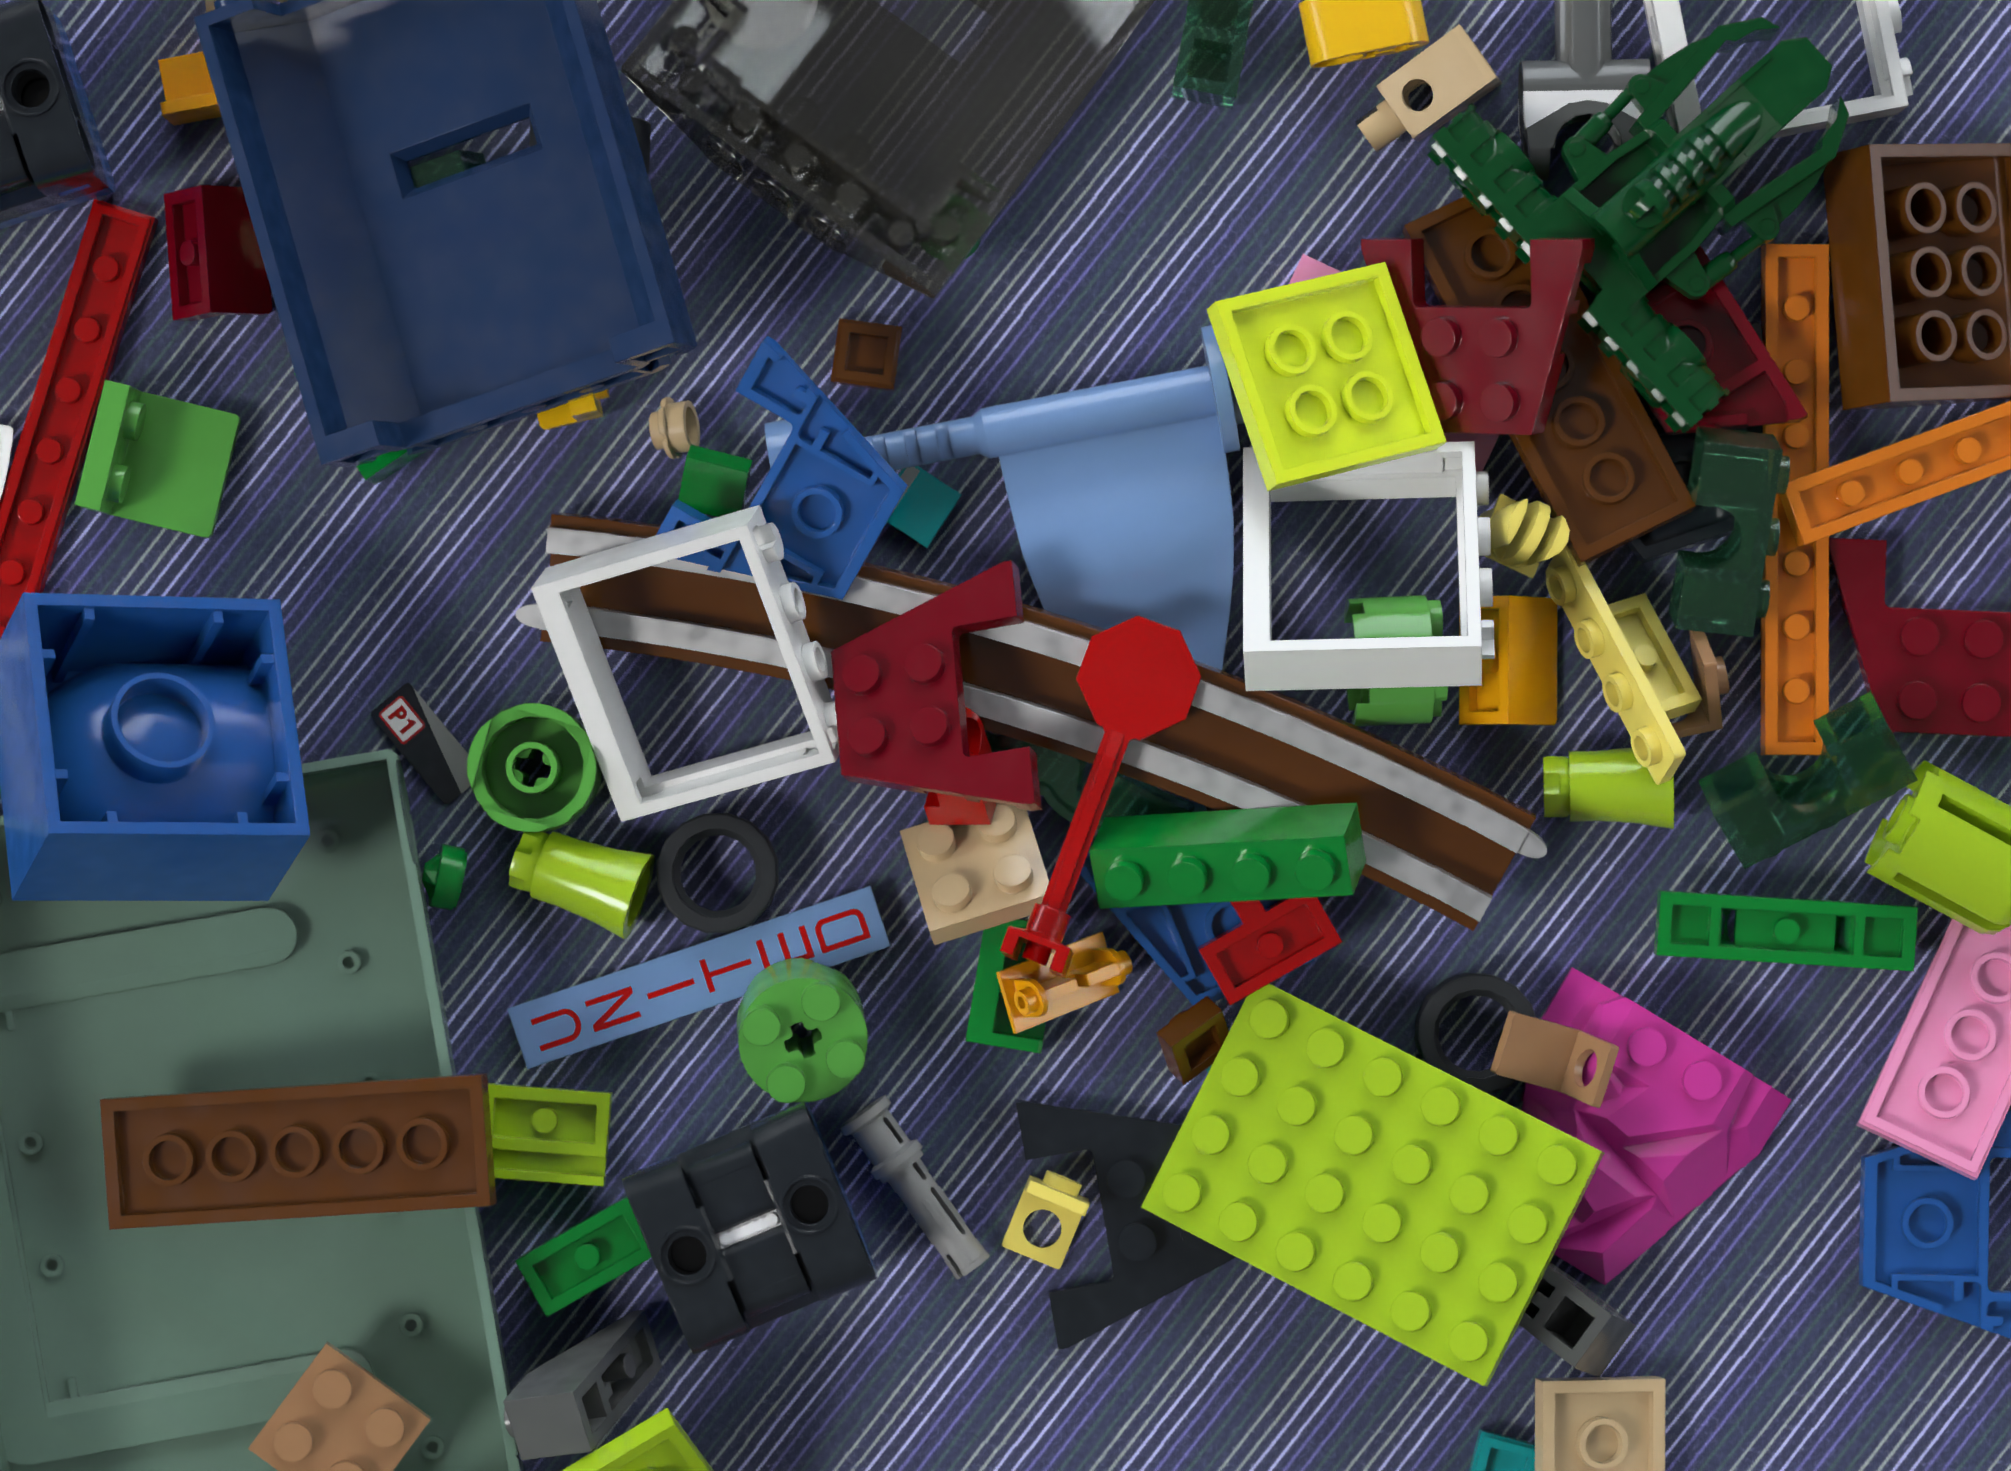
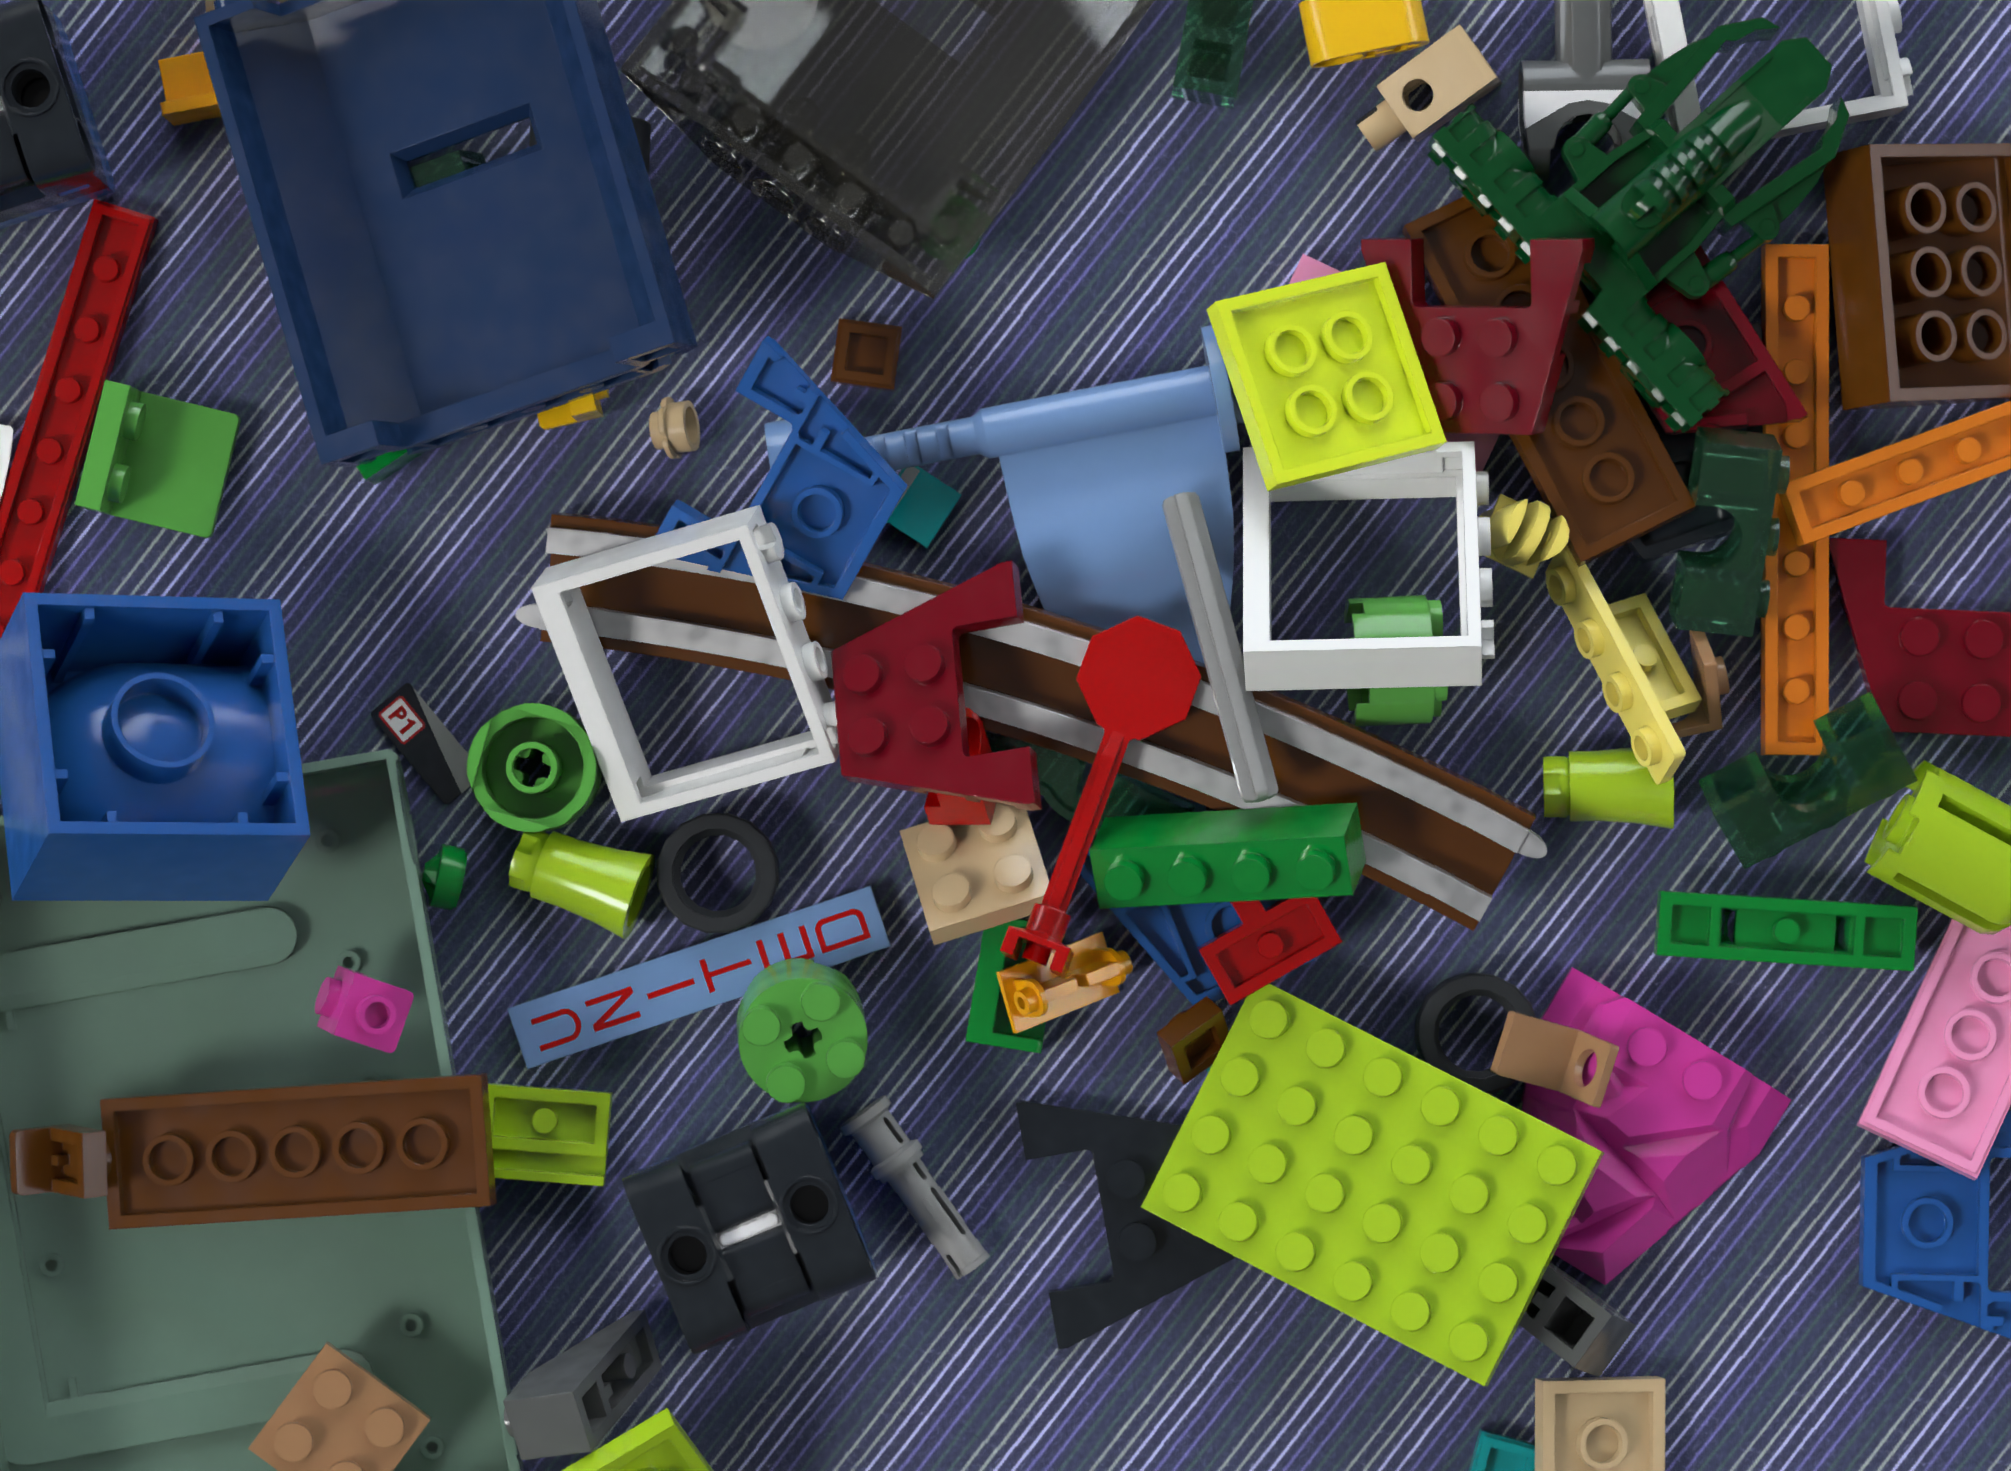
(60, 1161): none -> reddish brown bracket
(214, 255): dark red panel -> none
(363, 1009): none -> dark pink bracket
(584, 1257): green panel -> none
(714, 481): green tile -> none
(1053, 1194): light yellow bracket -> none
(1220, 647): none -> light grey axle
(1522, 678): light orange panel -> none

